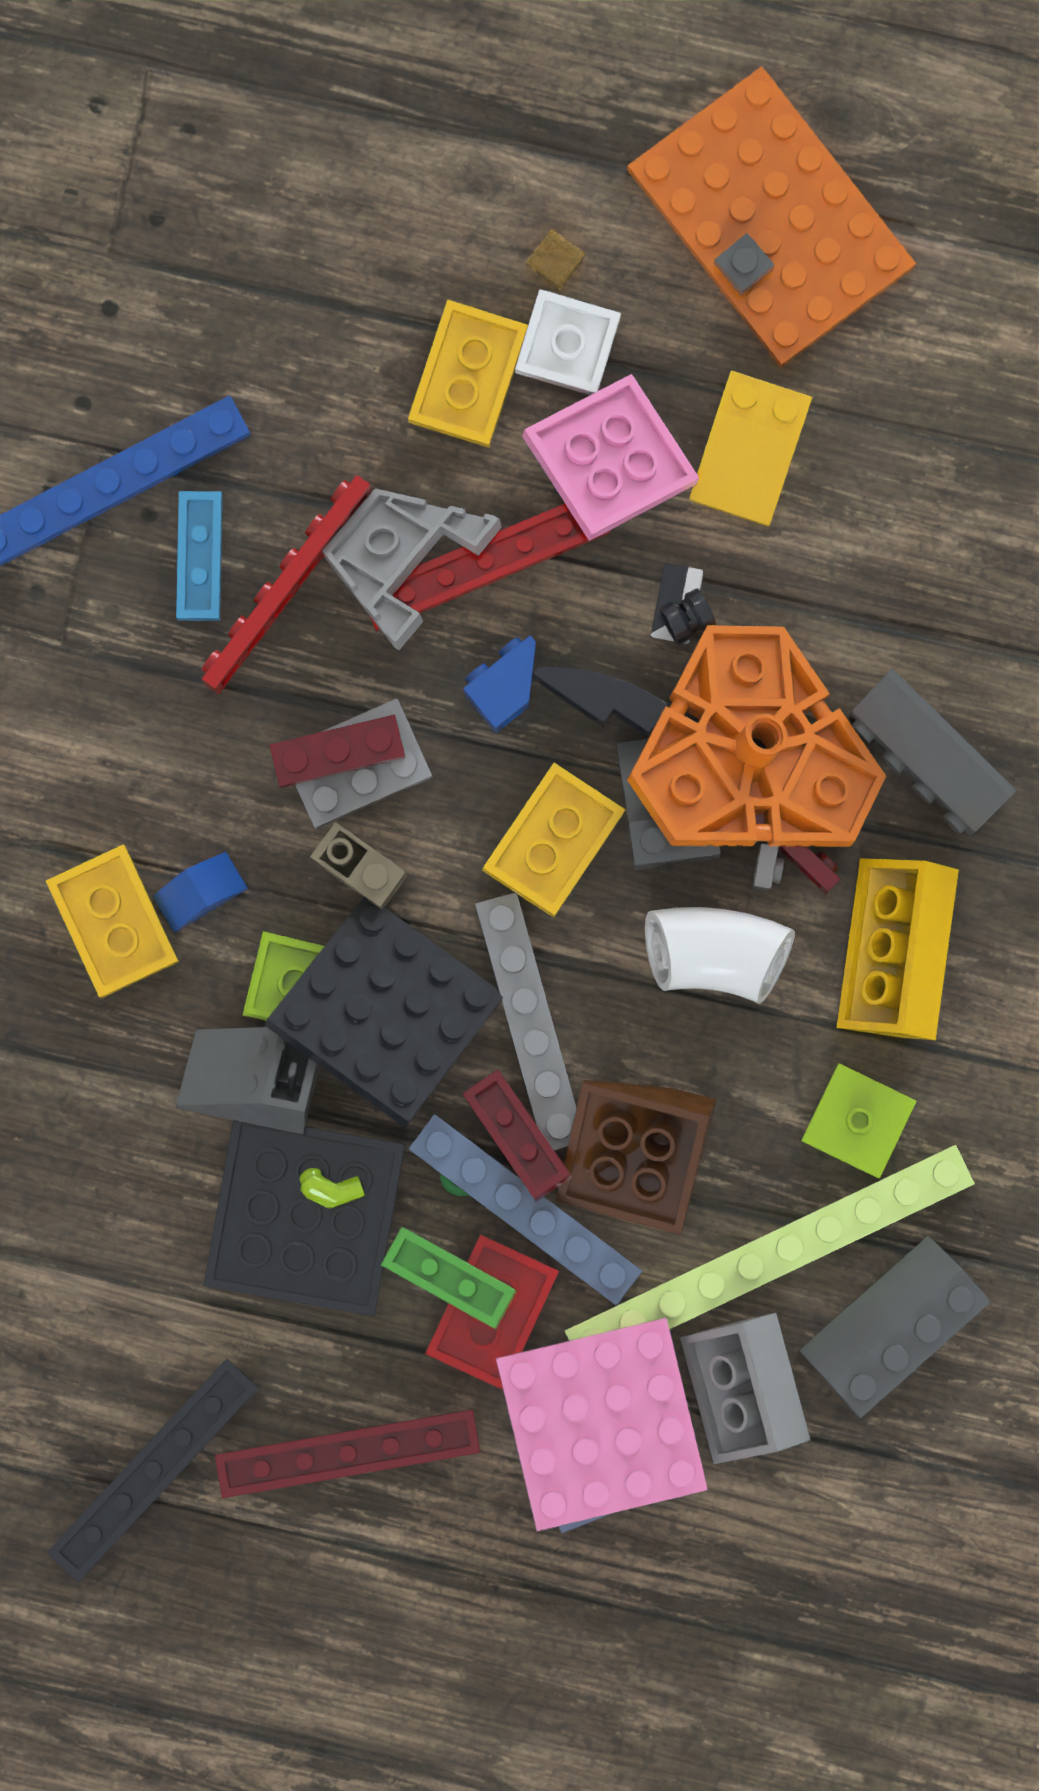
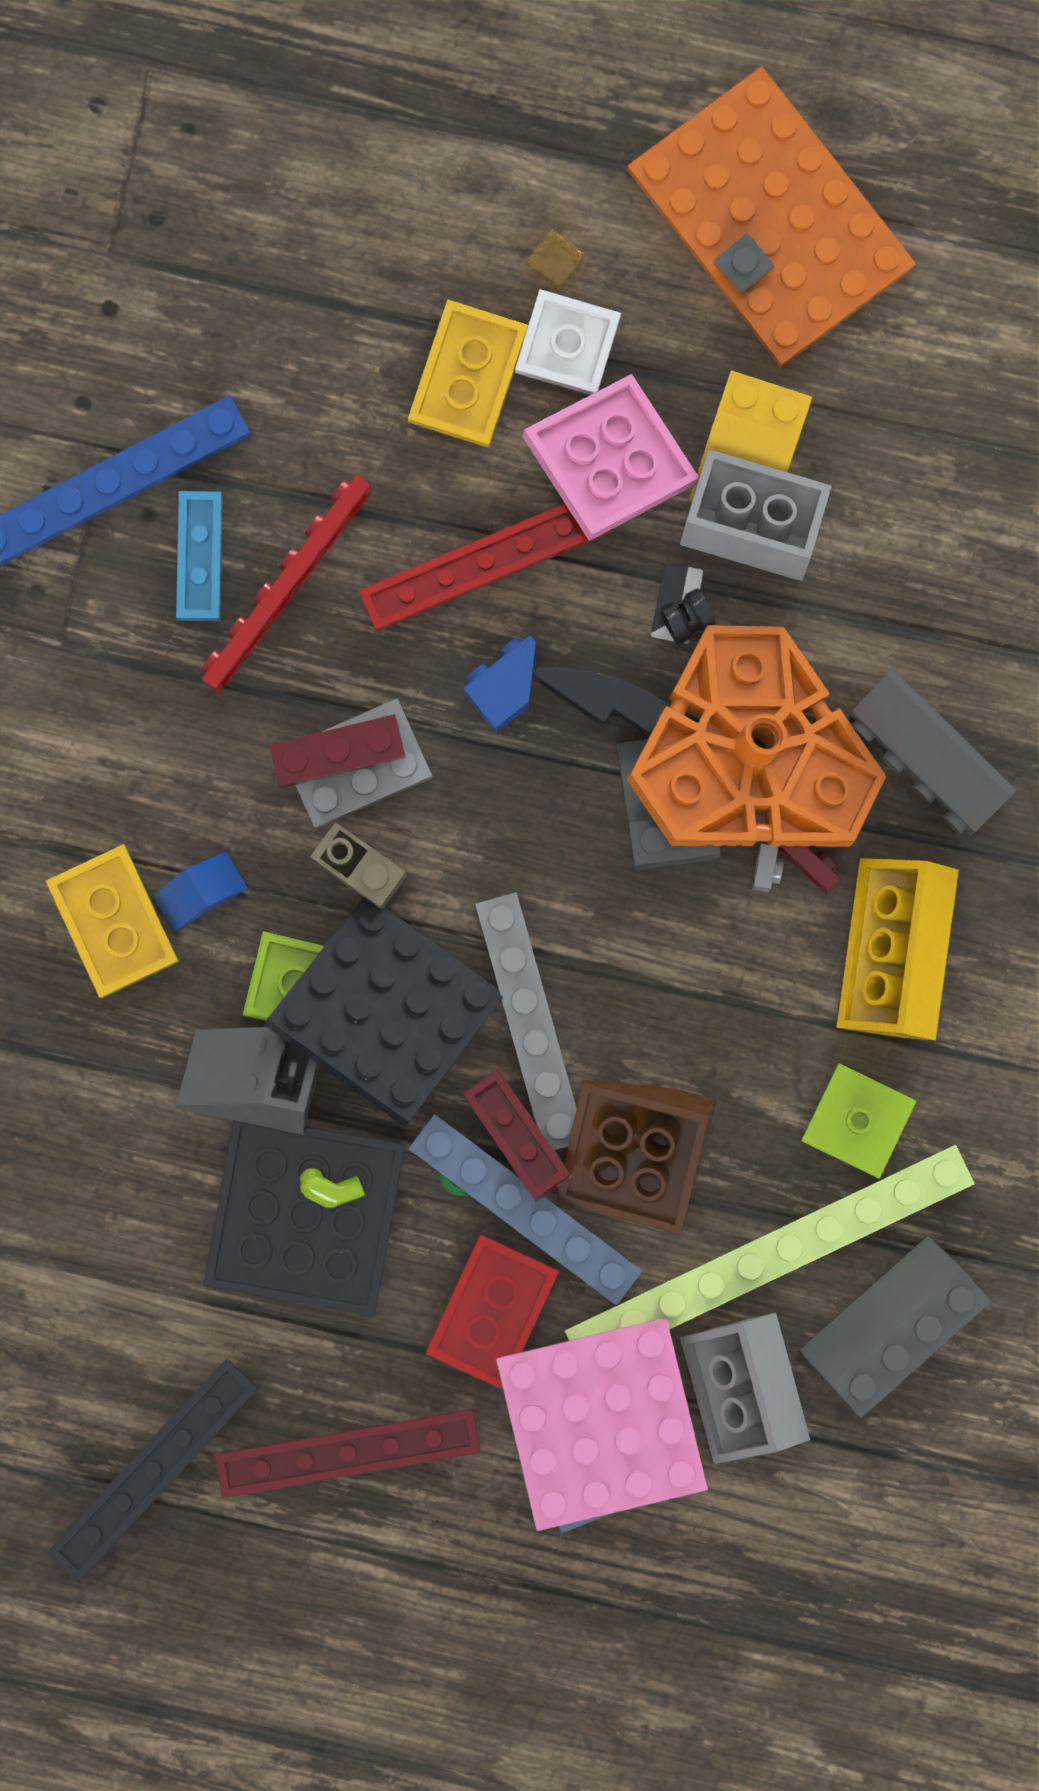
(387, 543): light grey wing -> none
(449, 1277): bright green plate -> none
(553, 840): yellow plate -> none
(716, 950): white brick -> none
(755, 515): none -> light grey slope

